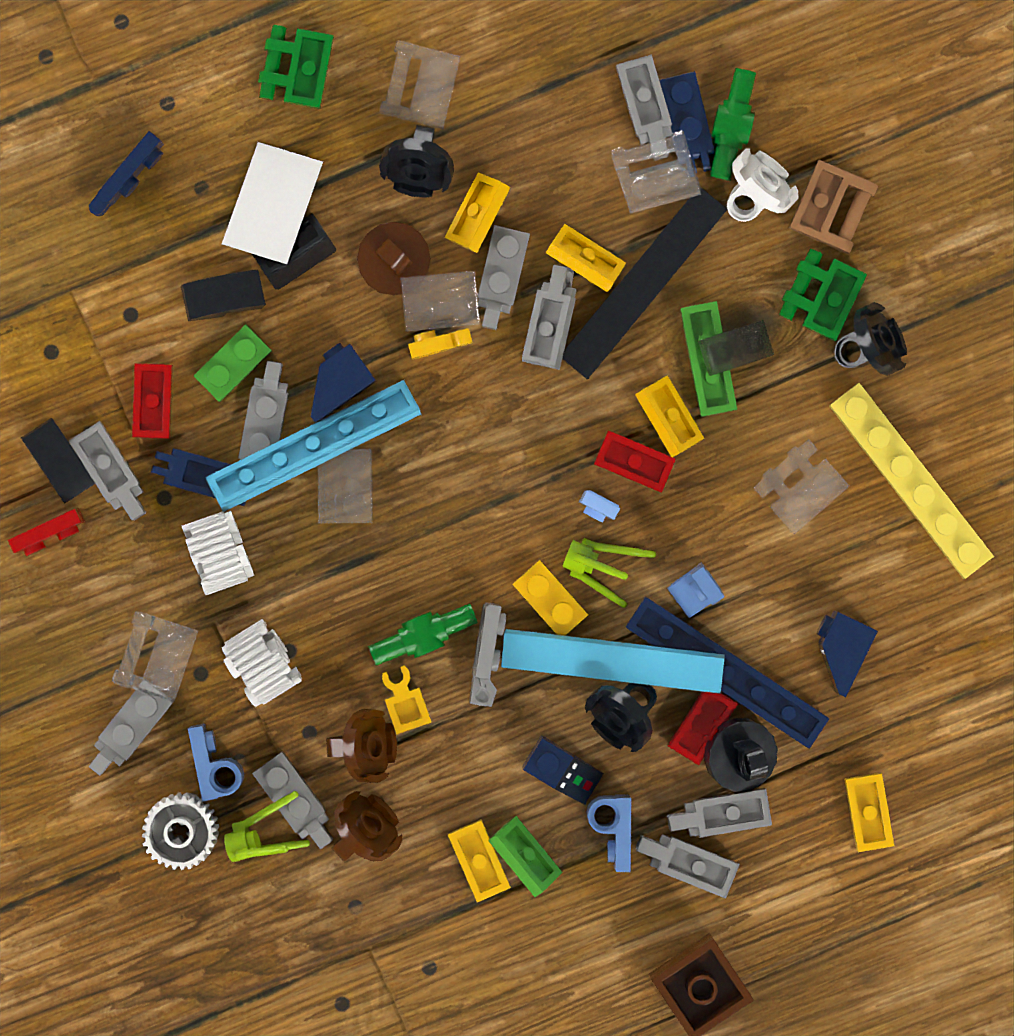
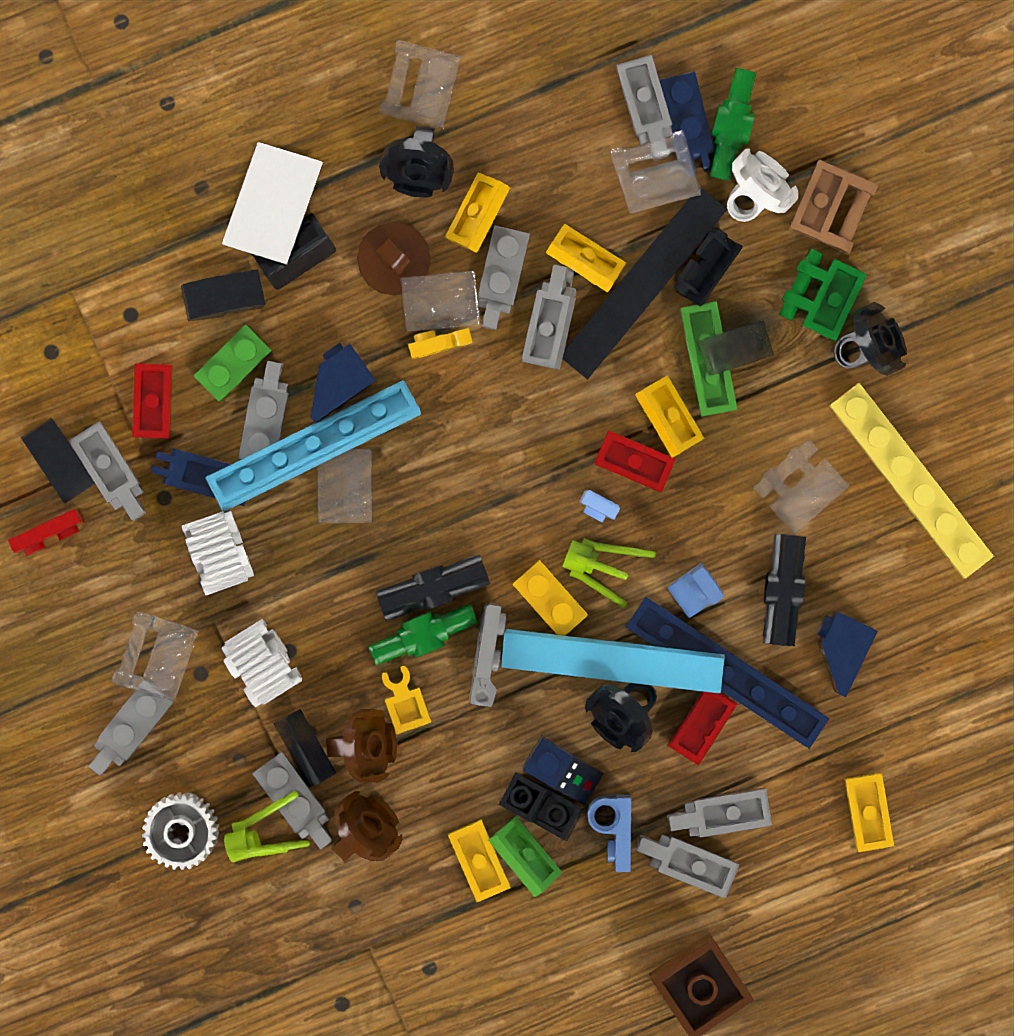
(124, 178): dark blue hinge -> none
(202, 745): medium blue plate -> none
(305, 748): none -> black slope
(307, 68): green plate -> none
(432, 587): none -> black piece
(541, 806): none -> black slope
(701, 277): none -> black hinge
(741, 755): black tile -> none
(784, 589): none -> black piece

